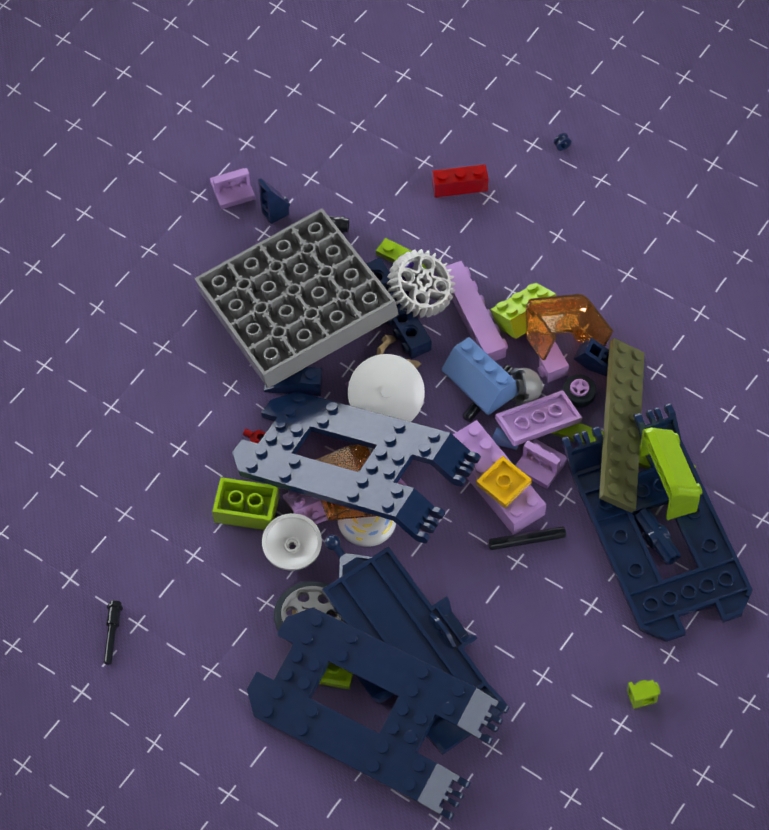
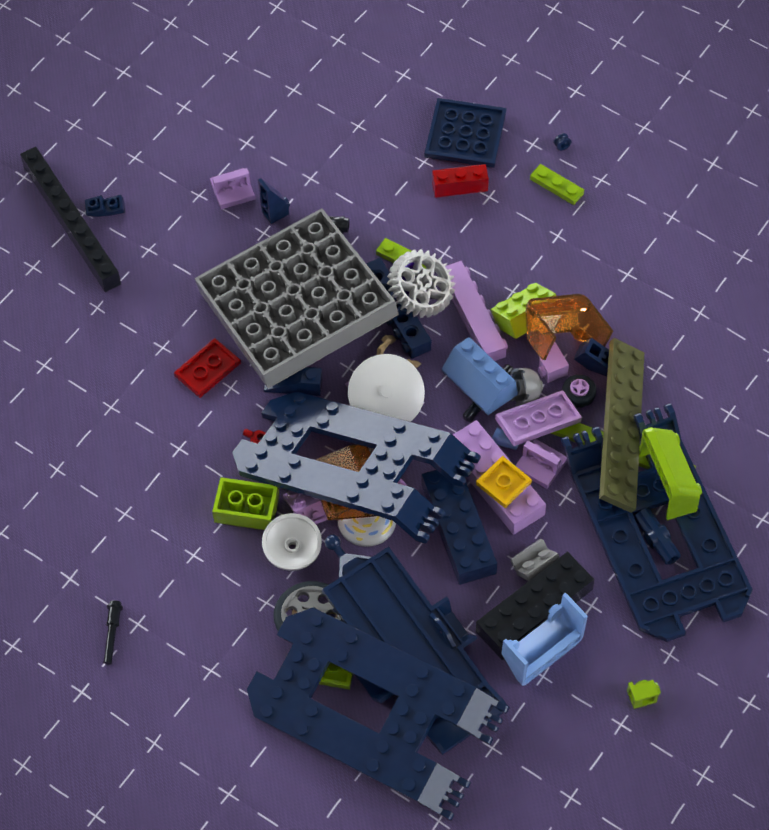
(70, 219): none -> black brick
(101, 207): none -> dark blue slope
(207, 368): none -> red tile
(460, 528): none -> dark blue brick
(465, 132): none -> dark blue plate
(527, 538): black axle -> none
(530, 603): none -> black brick
(533, 560): none -> light grey bracket
(547, 642): none -> light blue windscreen
(557, 184): none -> lime plate

